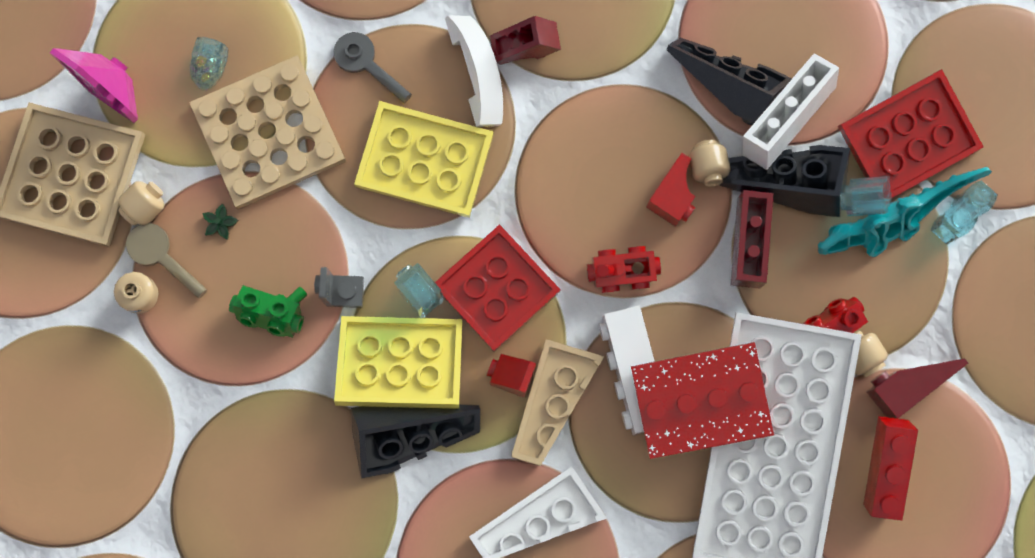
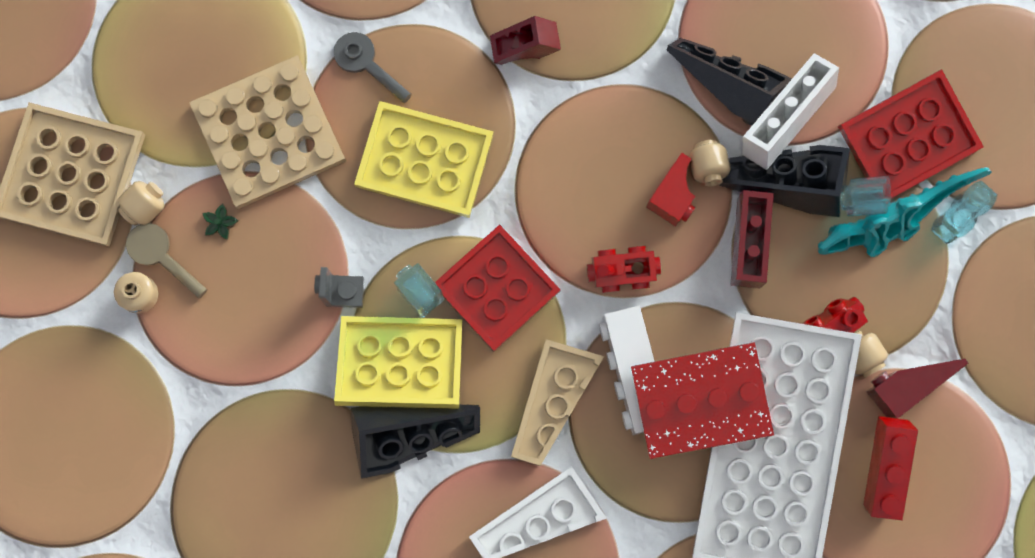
(101, 78): dark pink wedge -> none
(208, 62): clear light blue rock -> none
(274, 313): green brick -> none
(482, 68): white slope -> none
(511, 374): red slope -> none

